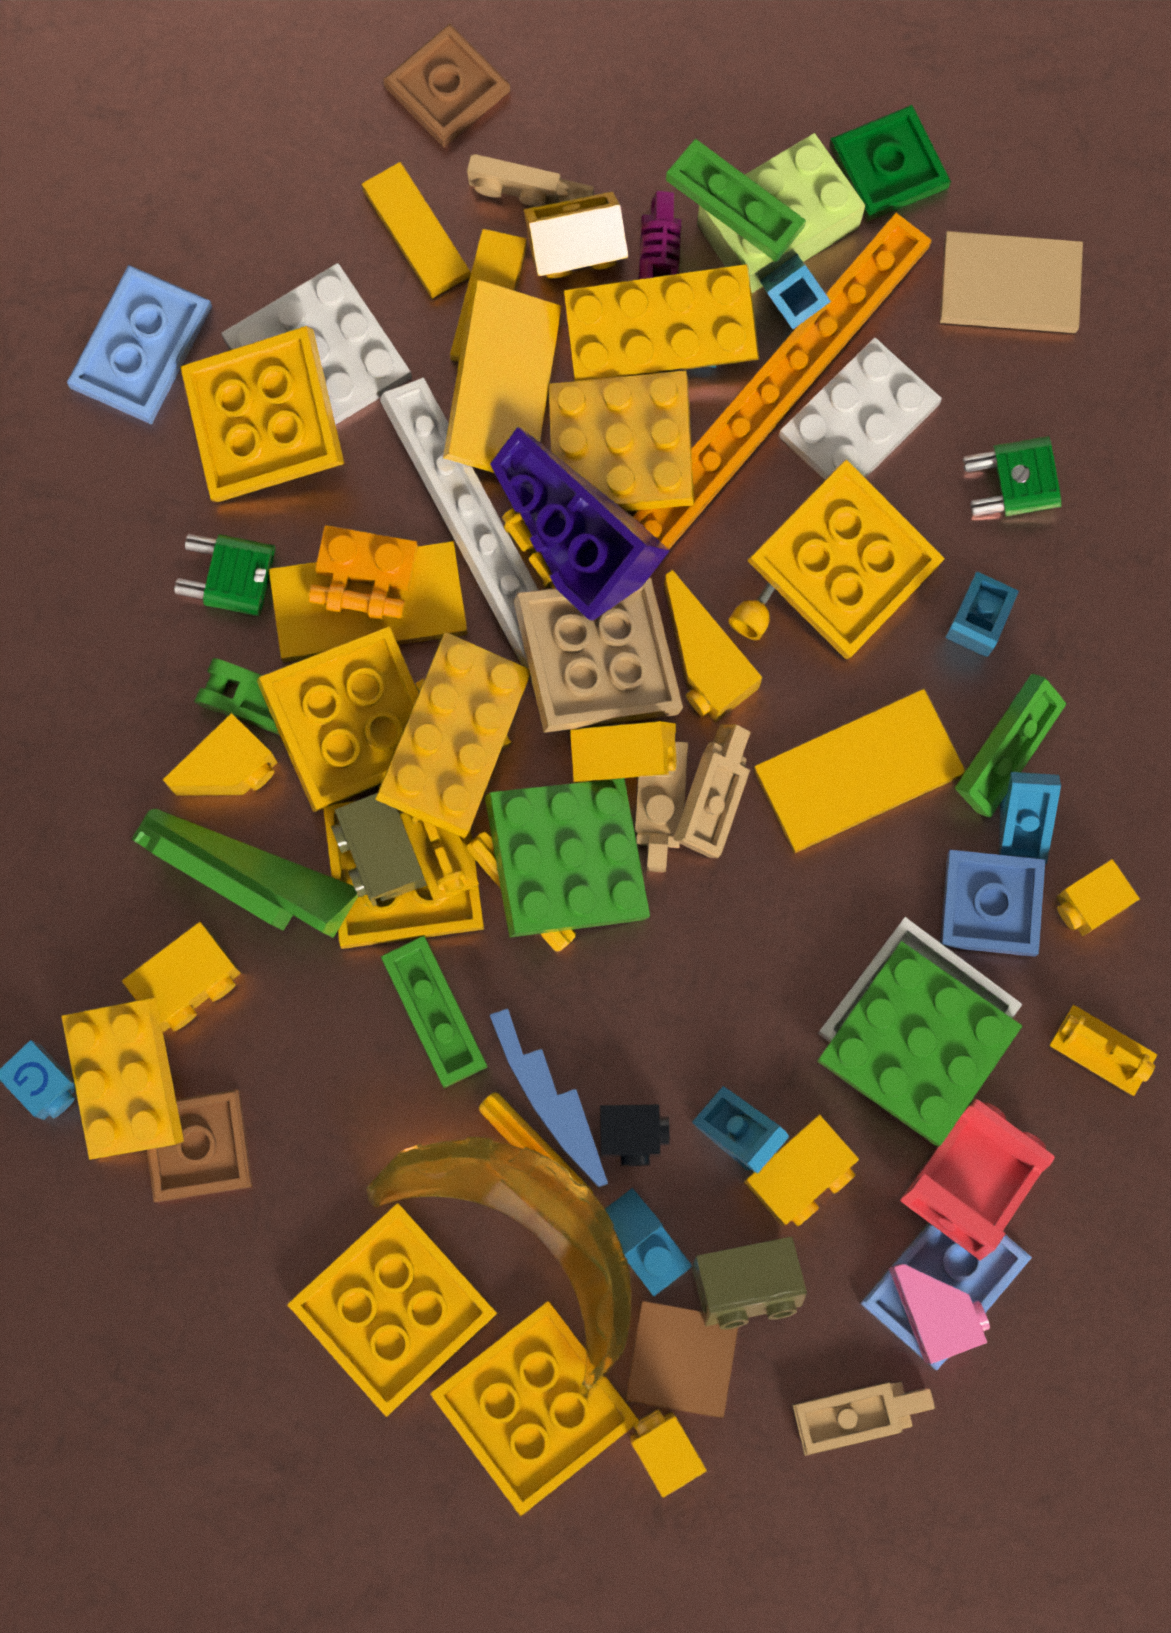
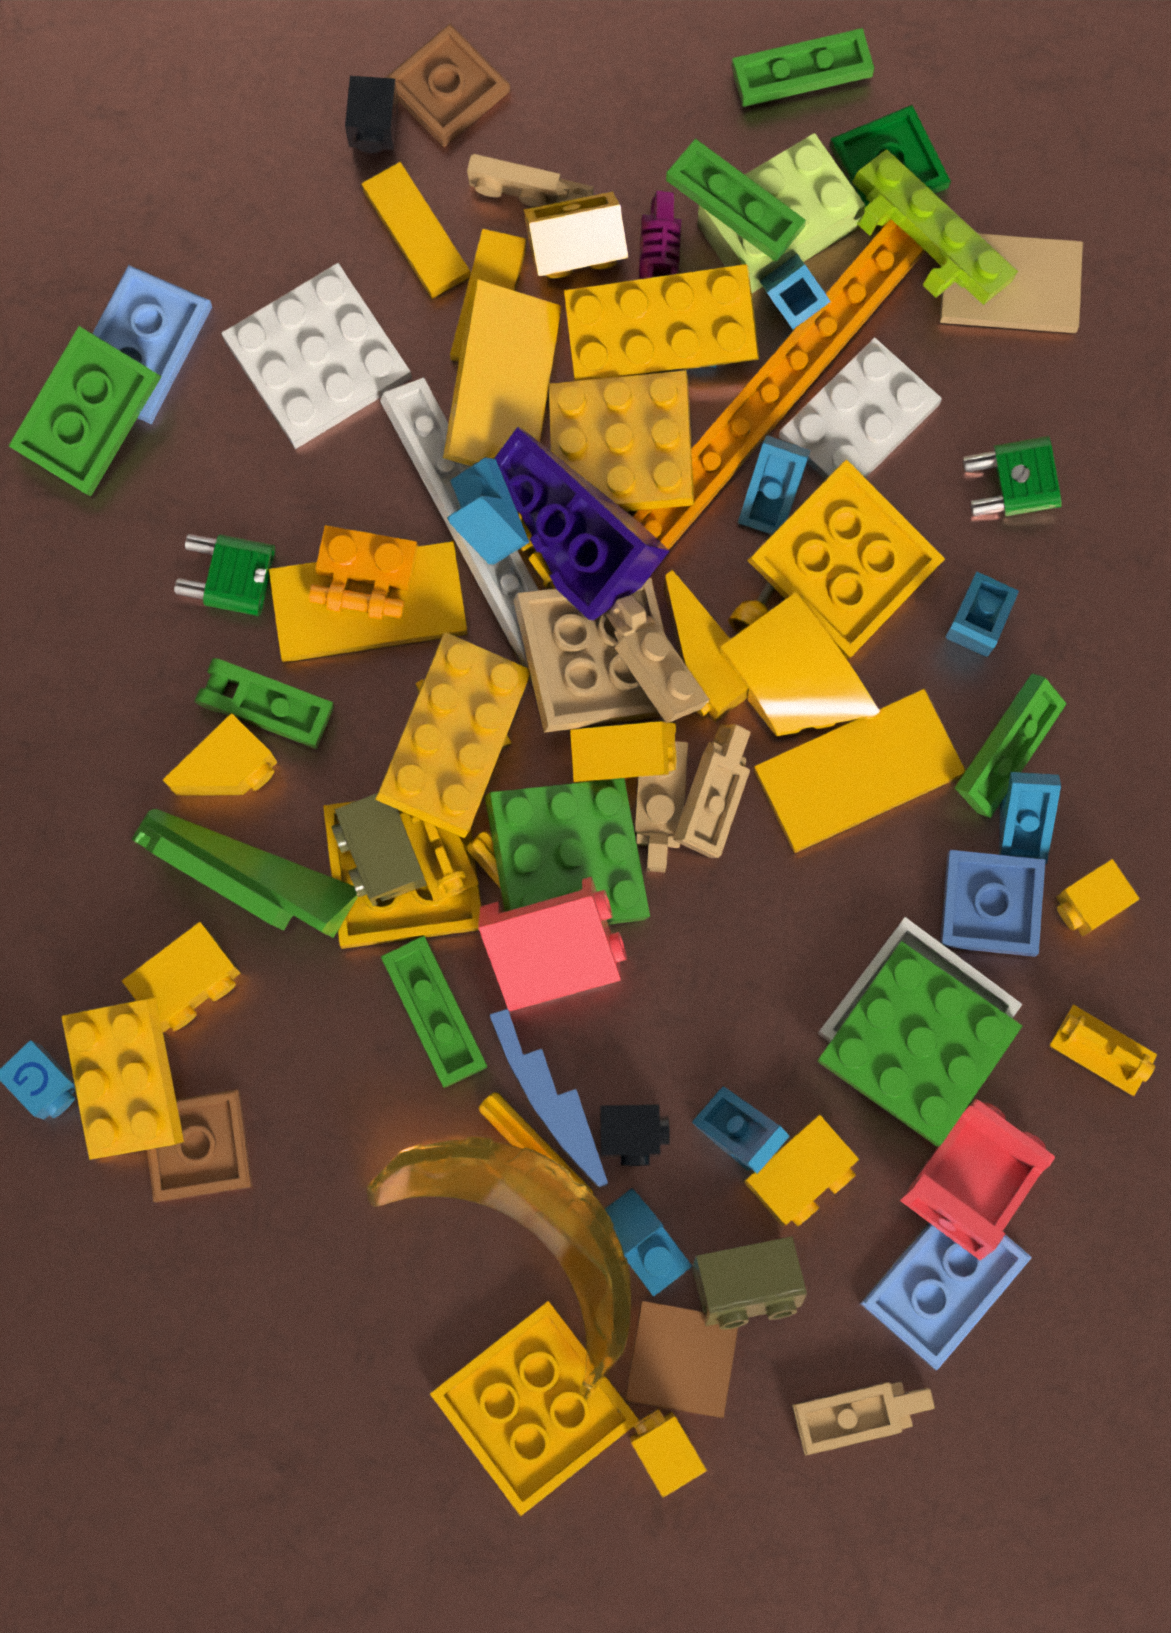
(85, 411): none -> bright green plate
(262, 414): yellow plate -> none
(342, 715): yellow plate -> none
(371, 113): none -> black brick
(392, 1309): yellow plate -> none
(487, 512): none -> dark azure slope
(552, 946): none -> coral panel
(654, 661): none -> tan hinge
(773, 485): none -> dark azure slope
(796, 671): none -> yellow slope
(802, 67): none -> bright green plate
(934, 226): none -> lime hinge
(939, 1314): bright pink slope -> none

